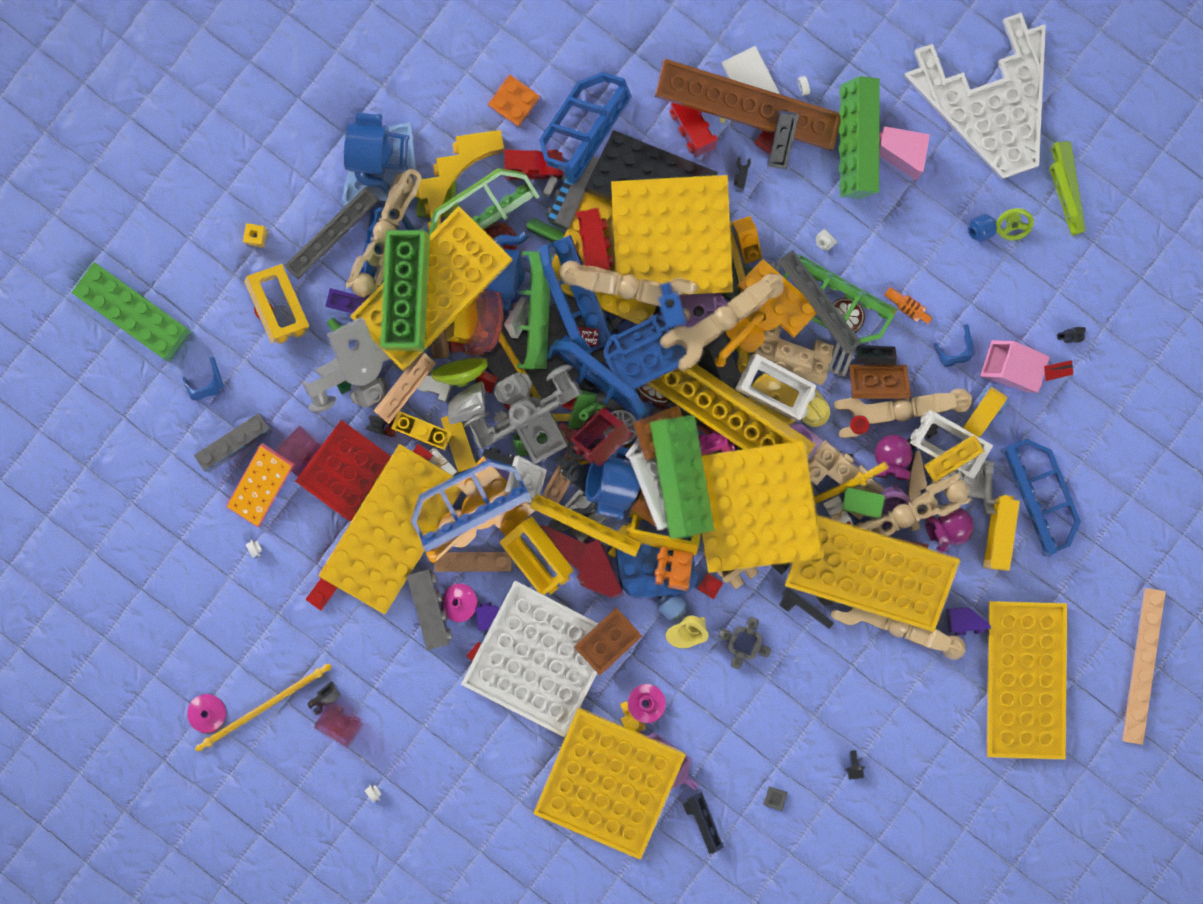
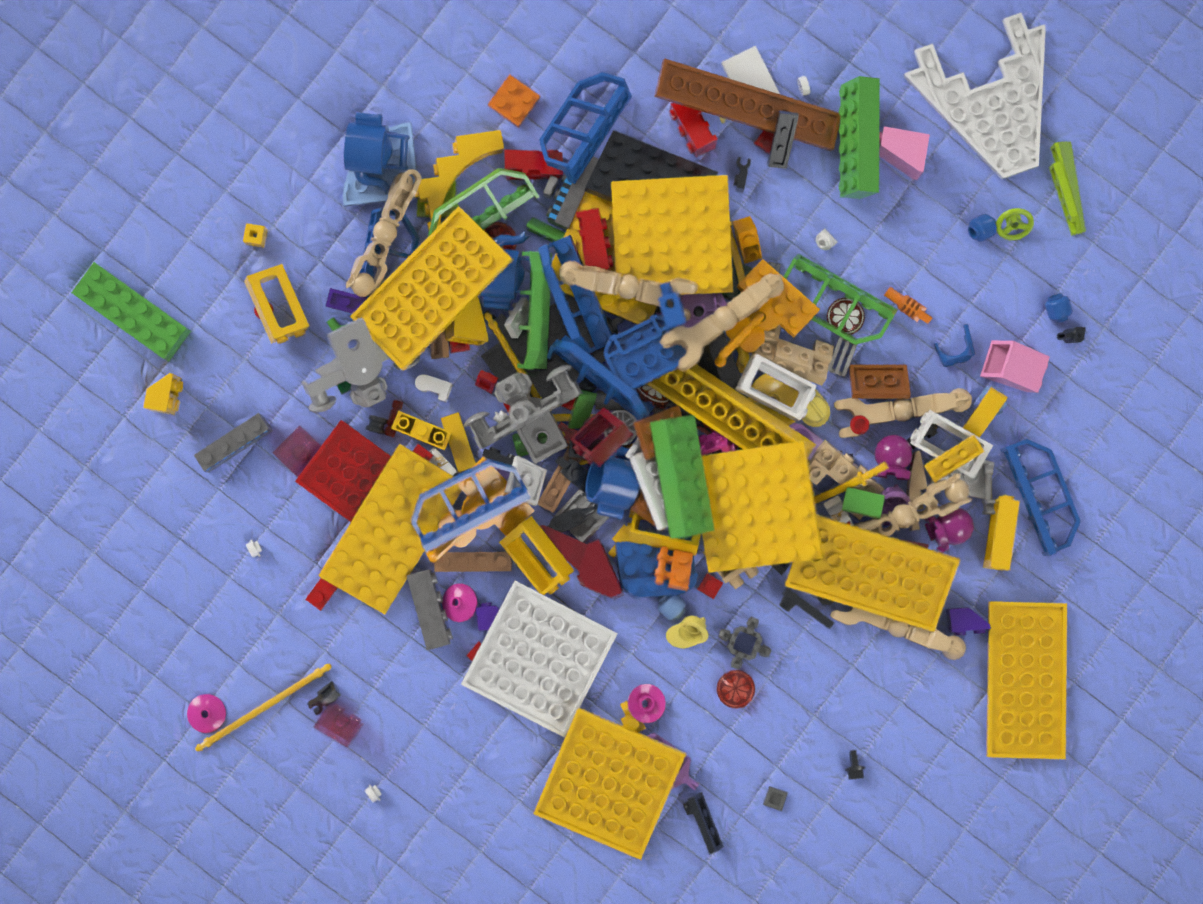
(164, 394): none -> yellow slope
(211, 390): blue helmet -> none
(260, 485): light orange tile -> none
(331, 233): dark grey tile -> none
(404, 387): light nougat plate -> none
(405, 291): bright green brick -> none
(459, 371): lime dish -> none
(467, 403): light grey slope -> none
(489, 323): clear pink arch -> none
(585, 525): yellow tile -> none
(590, 335): dark red sticker -> none
(590, 410): bright green arm -> none
(607, 641): dark orange plate -> none
(735, 689): none -> clear red dish
(819, 301): dark grey tile -> none
(876, 354): black plate -> none
(1058, 307): none -> blue head
(1058, 370): red sticker -> none
(1143, 666): light nougat plate -> none

